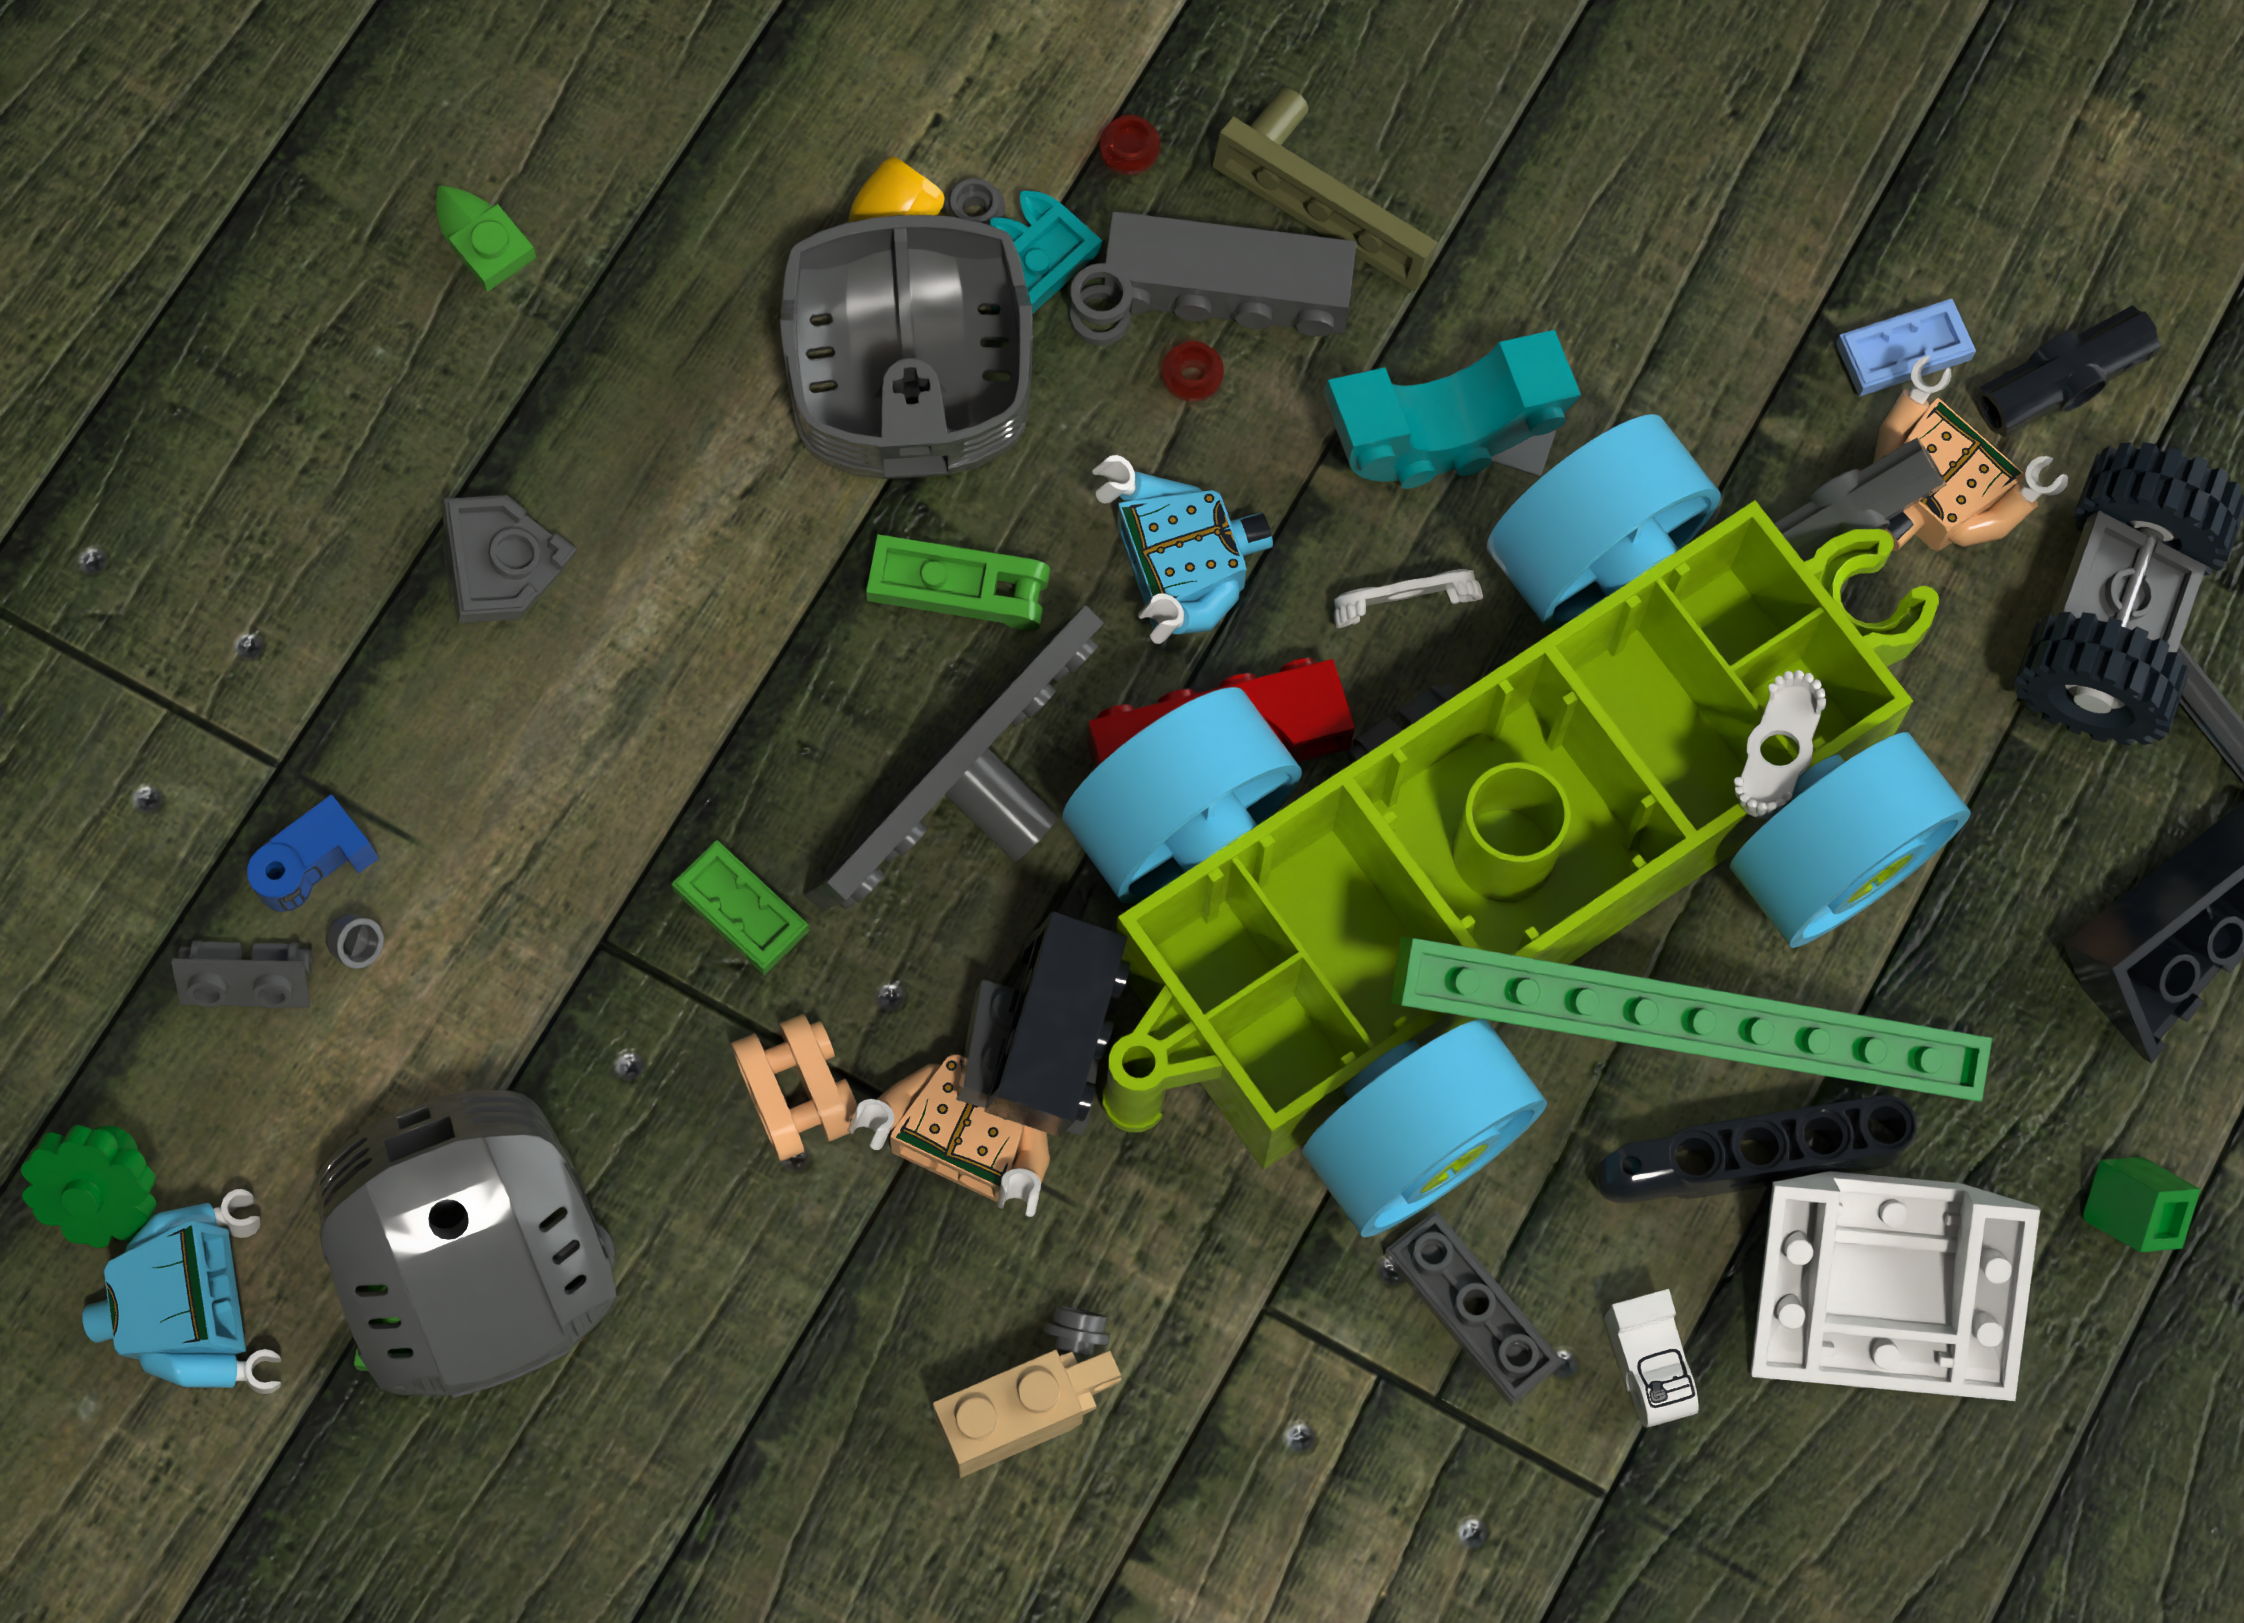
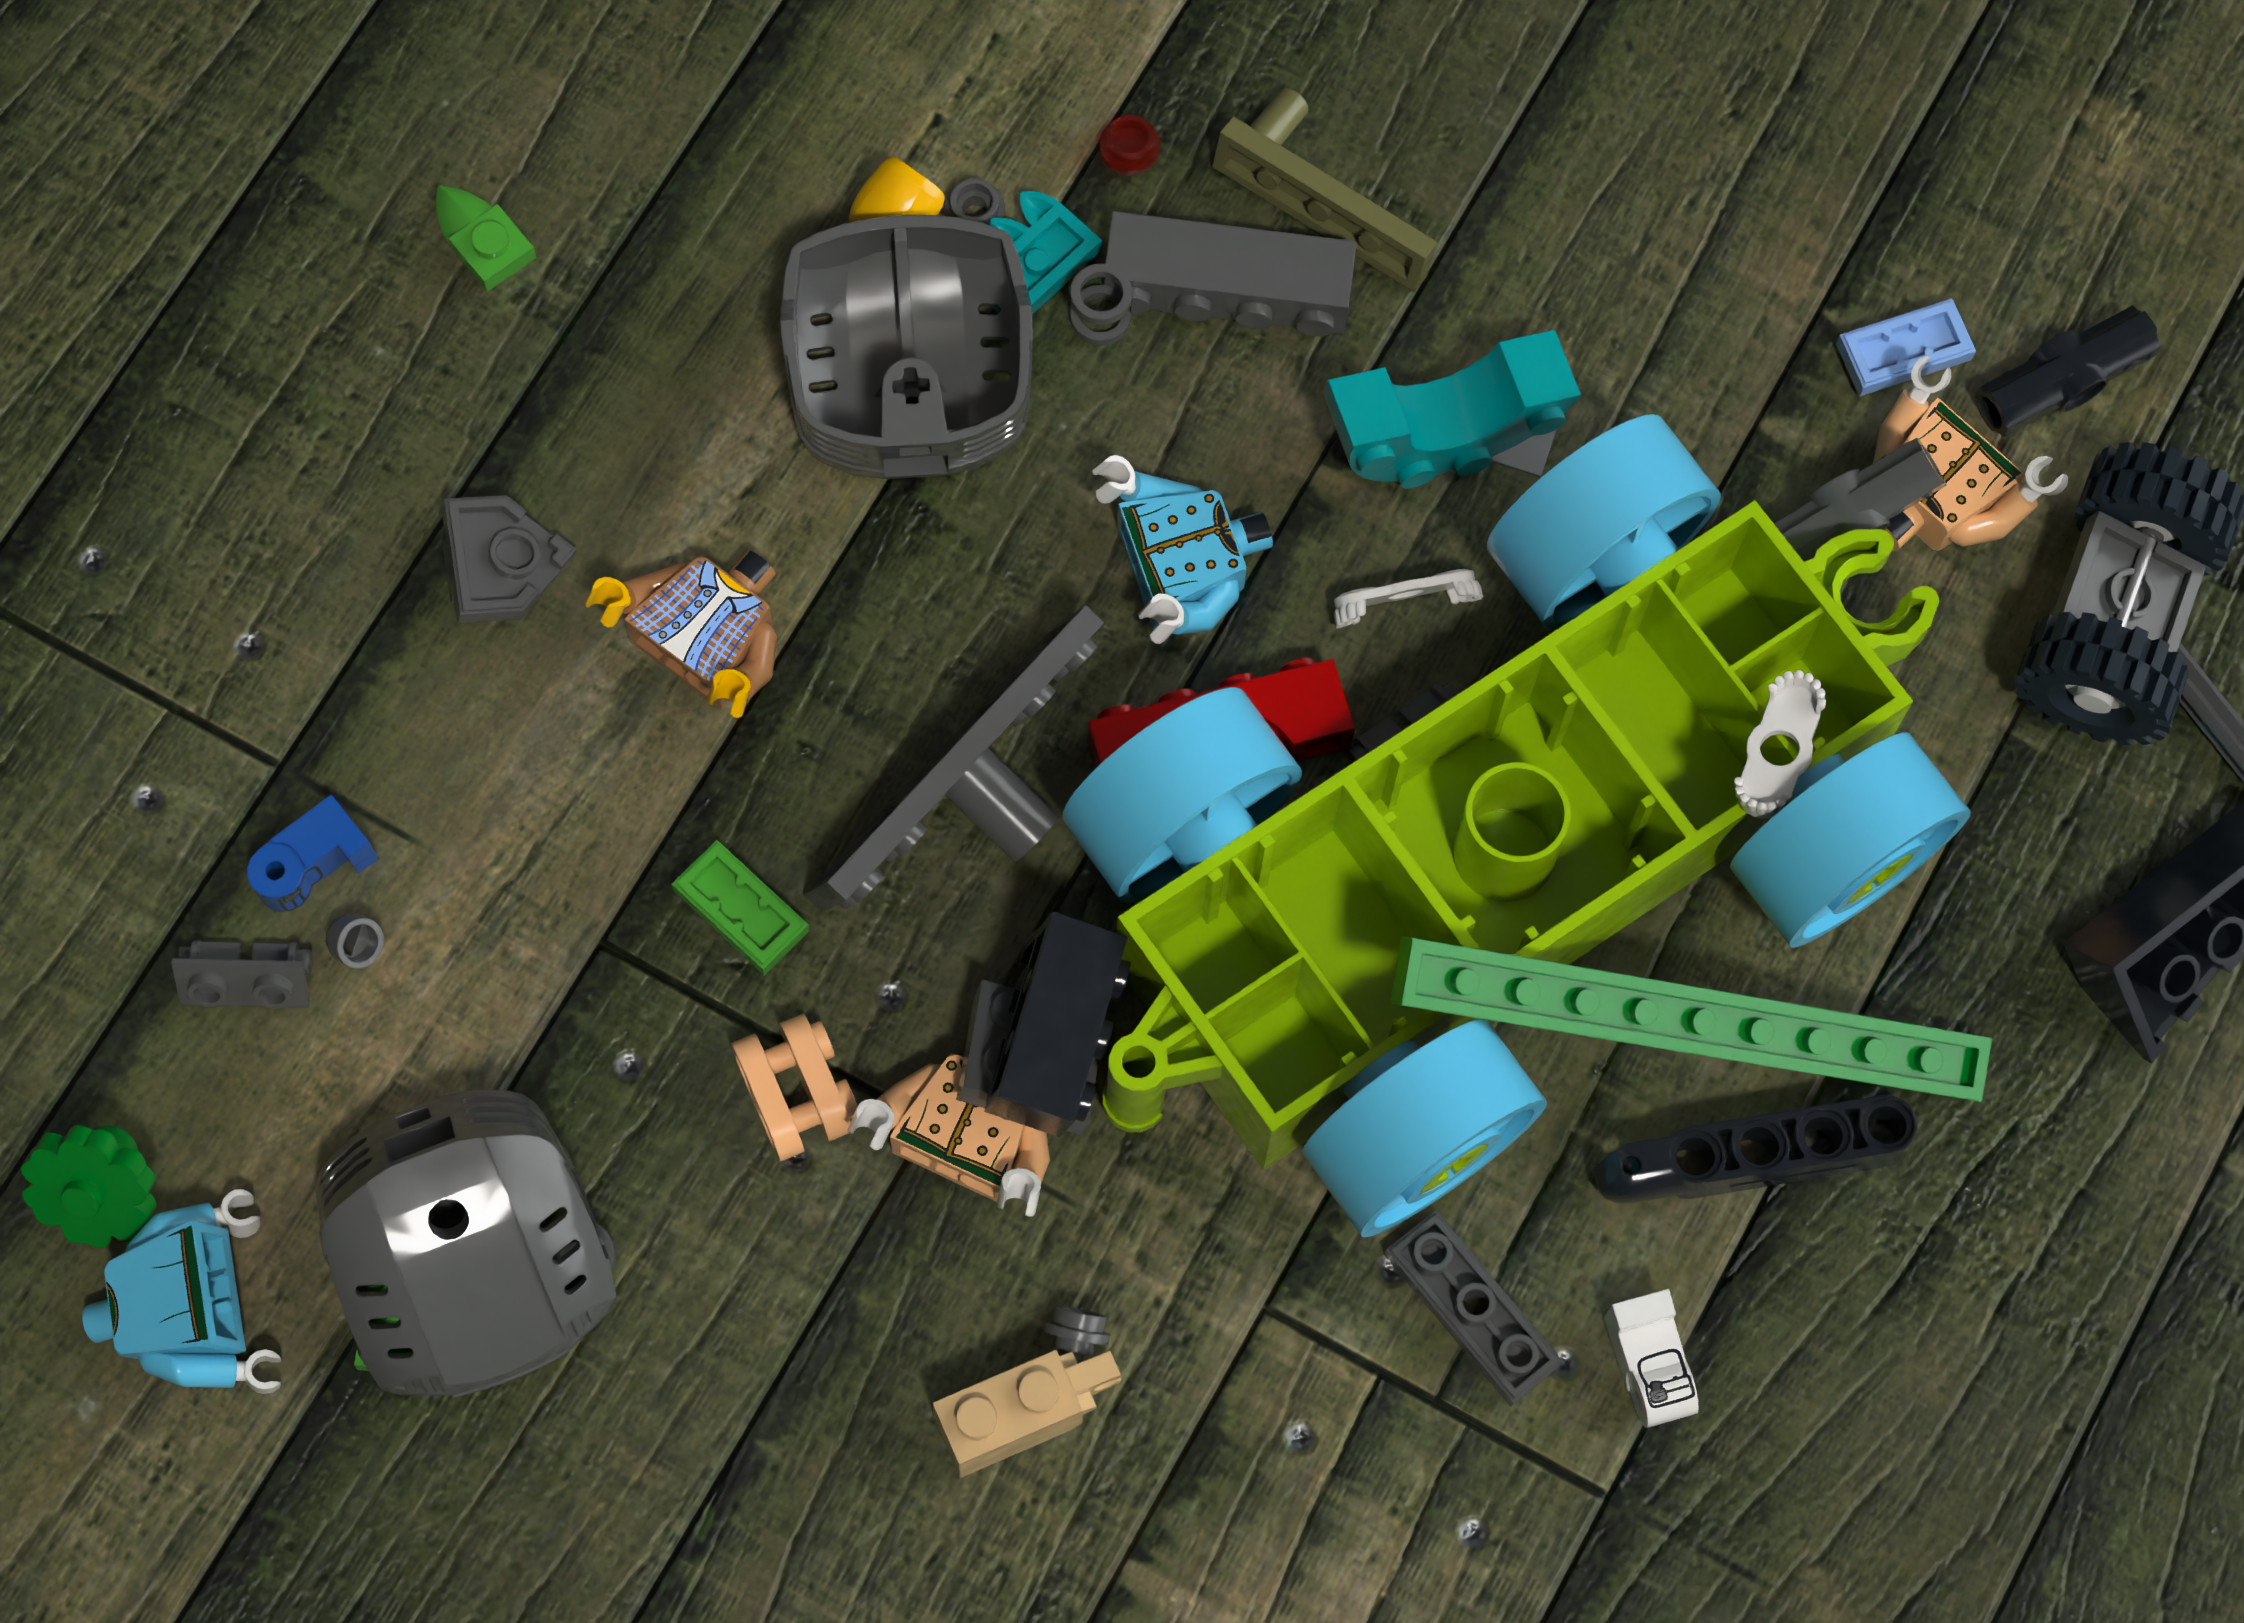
(700, 624): none -> torso
(957, 581): bright green plate -> none
(1198, 356): clear red plate -> none
(1894, 1285): white slope -> none
(2141, 1204): green panel -> none

